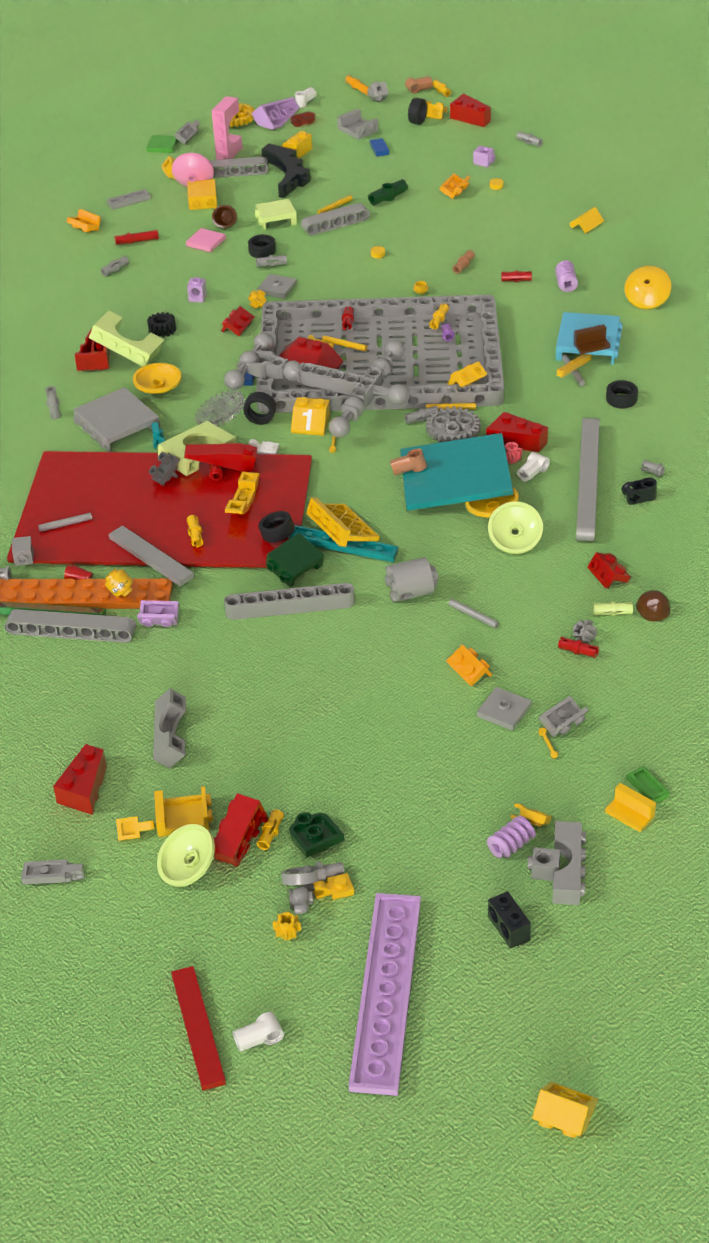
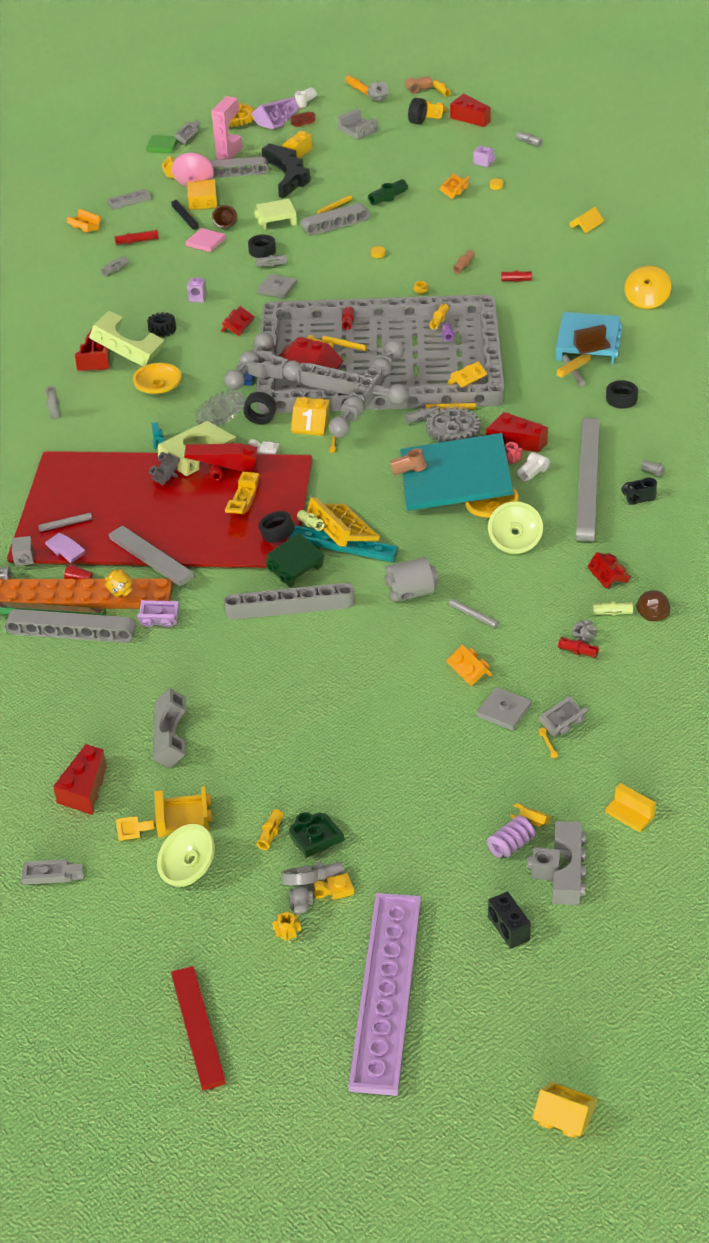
(66, 547): none -> lavender slope
(114, 417): light grey panel -> none
(184, 214): none -> black axle
(195, 531): yellow pin -> none
(238, 828): red wedge -> none
(257, 298): yellow gear -> none
(265, 1030): white piece -> none
(310, 520): none -> yellowish green pin
(379, 147): blue tile -> none
(566, 276): lavender piece -> none
(648, 784): bright green tile -> none

